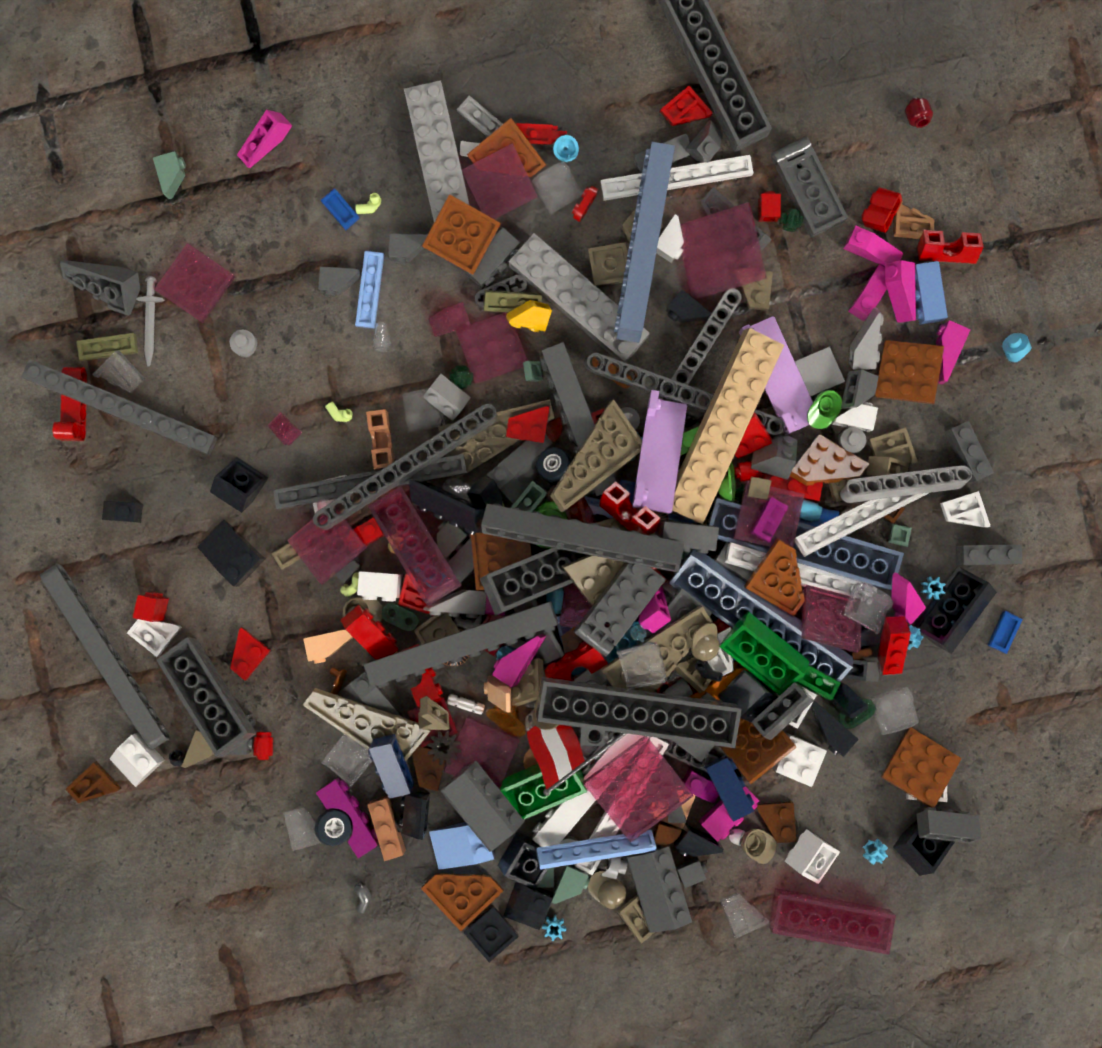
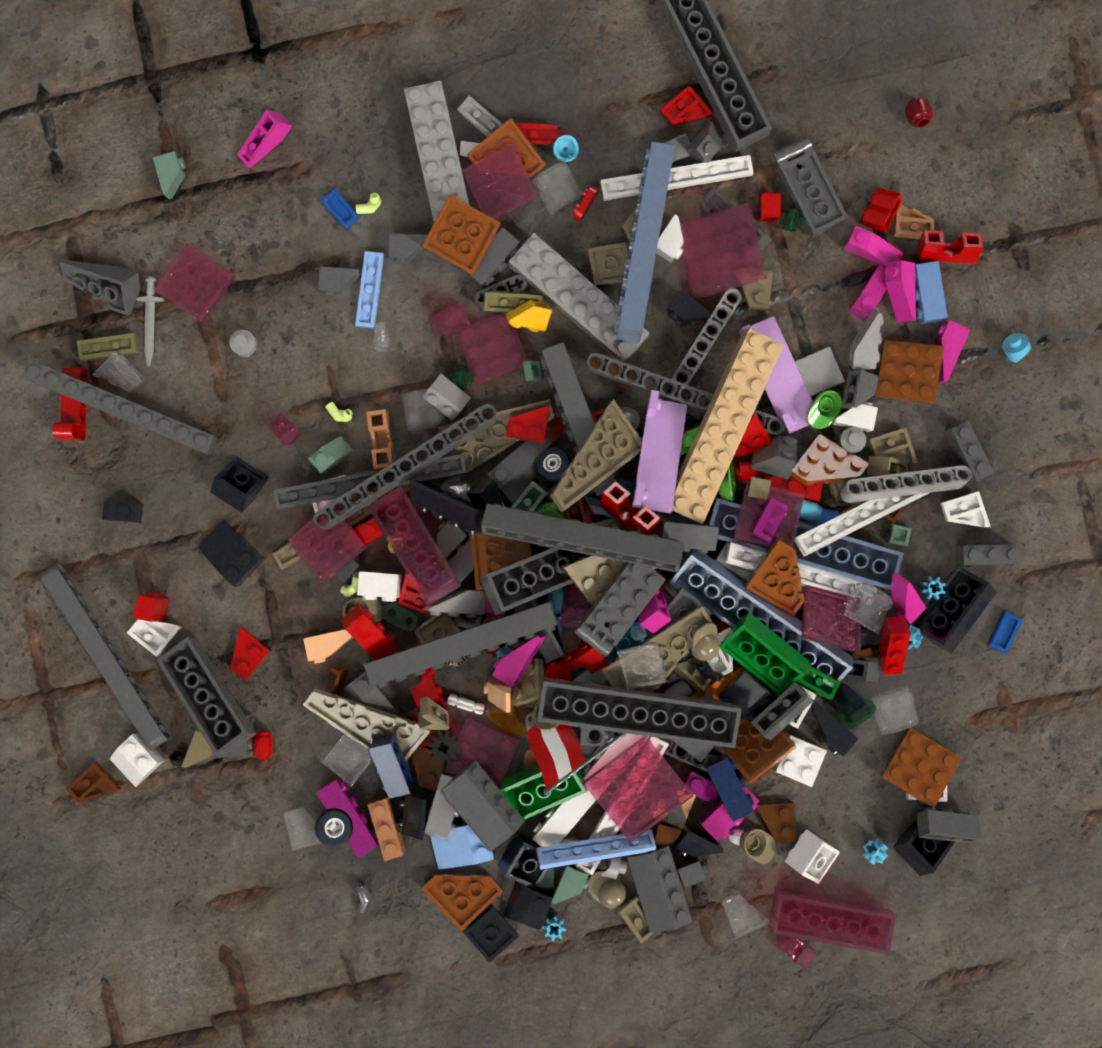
(330, 455): none -> sand green slope
(442, 814): none -> light grey brick
(796, 949): none -> clear pink slope

